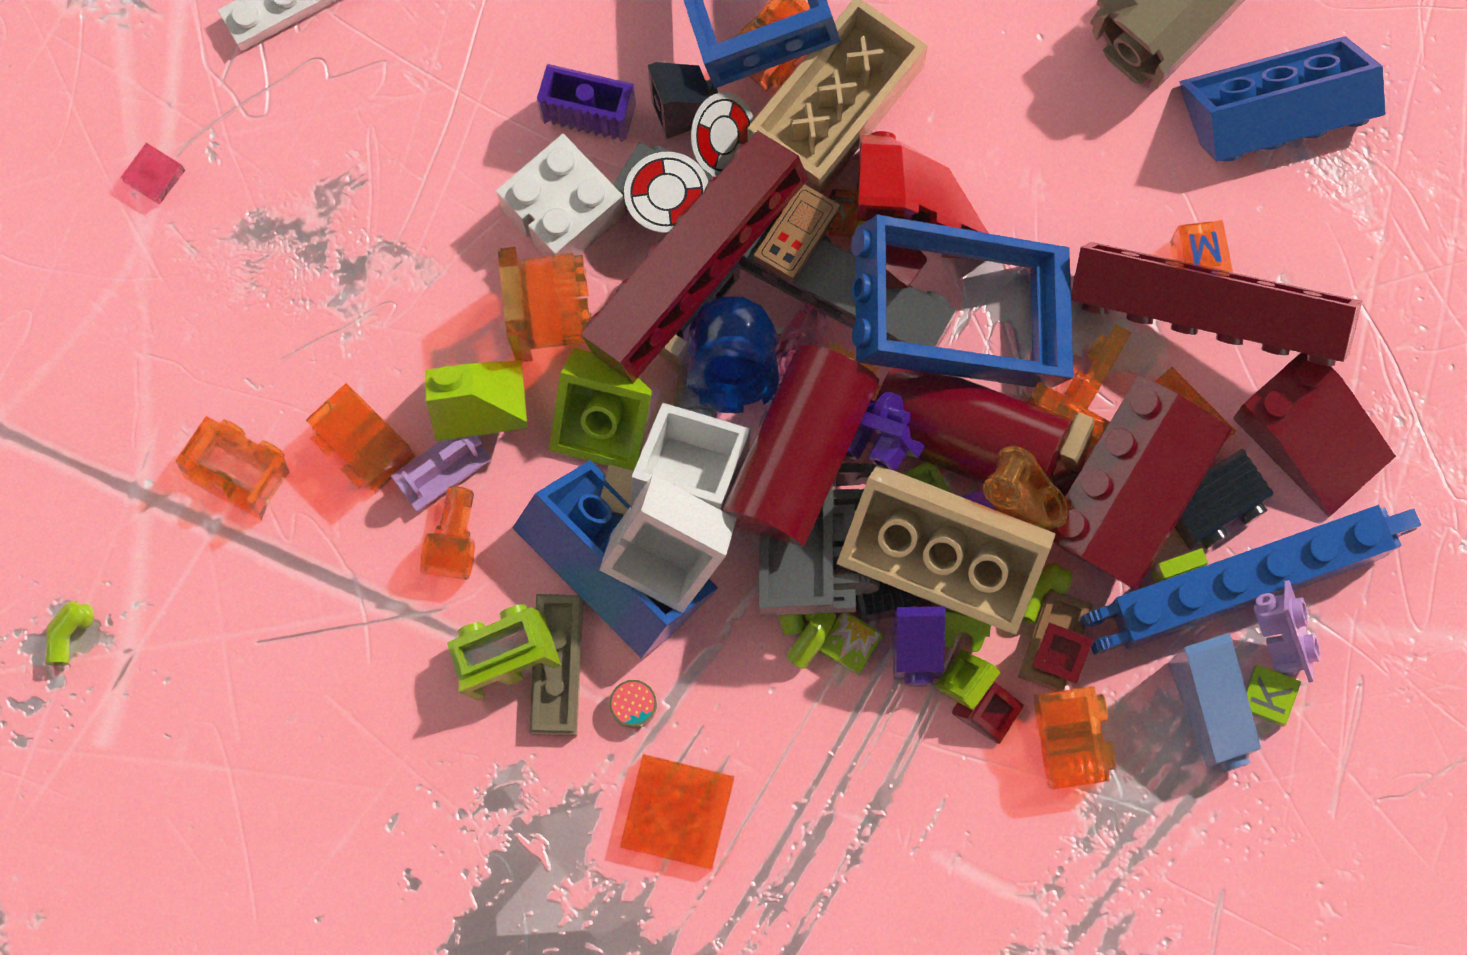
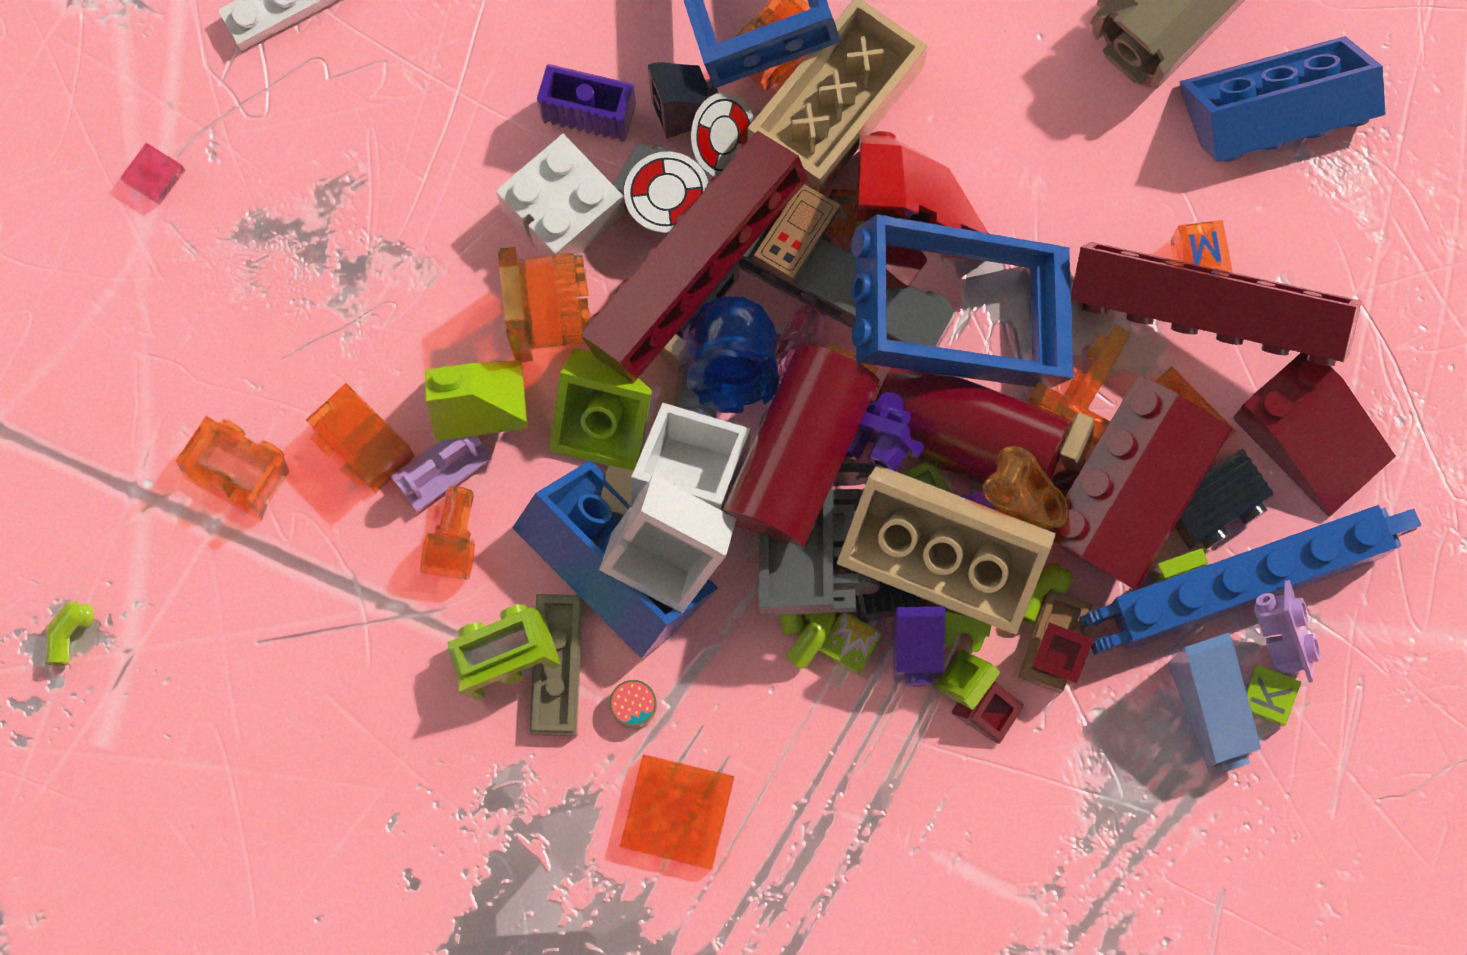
(1073, 737): clear orange brick -> none

